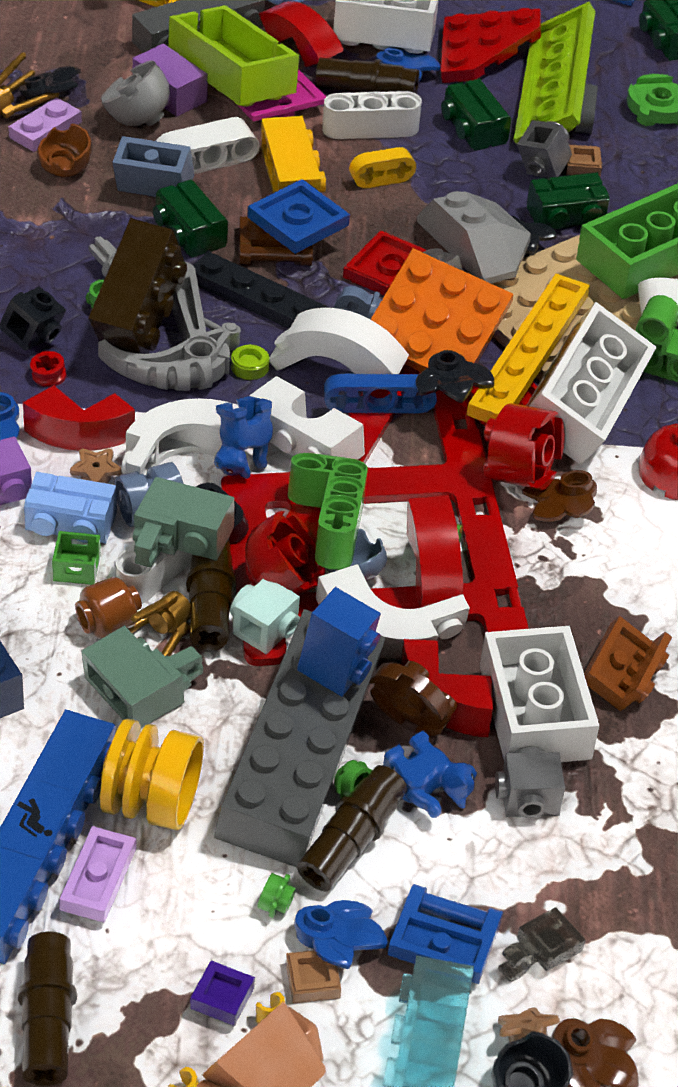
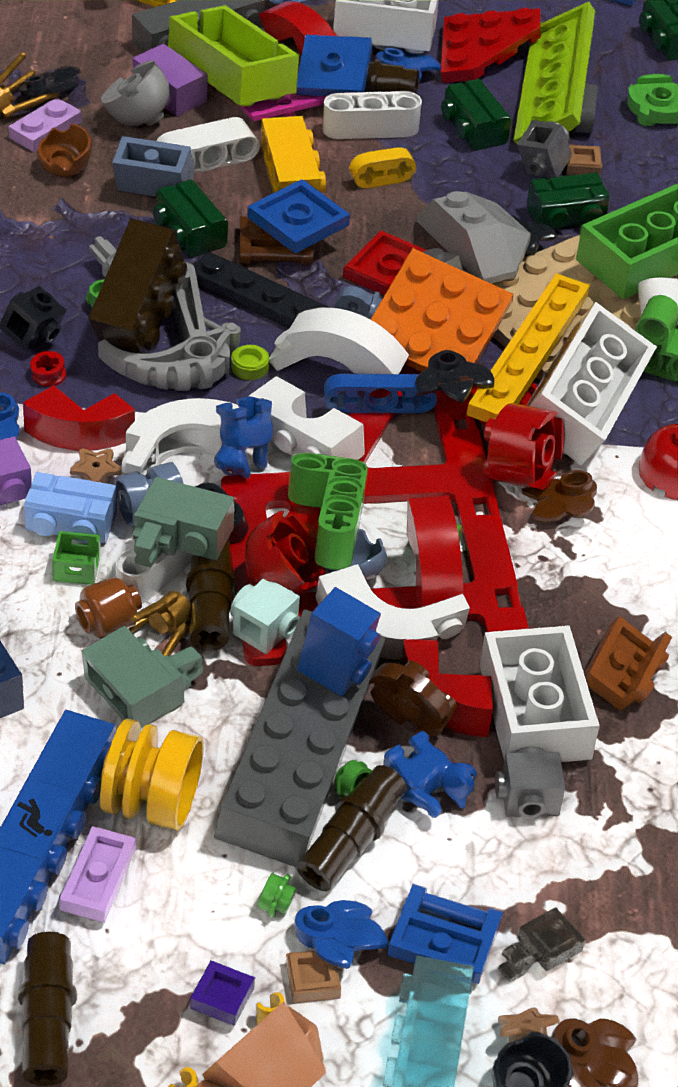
(333, 65): none -> blue plate

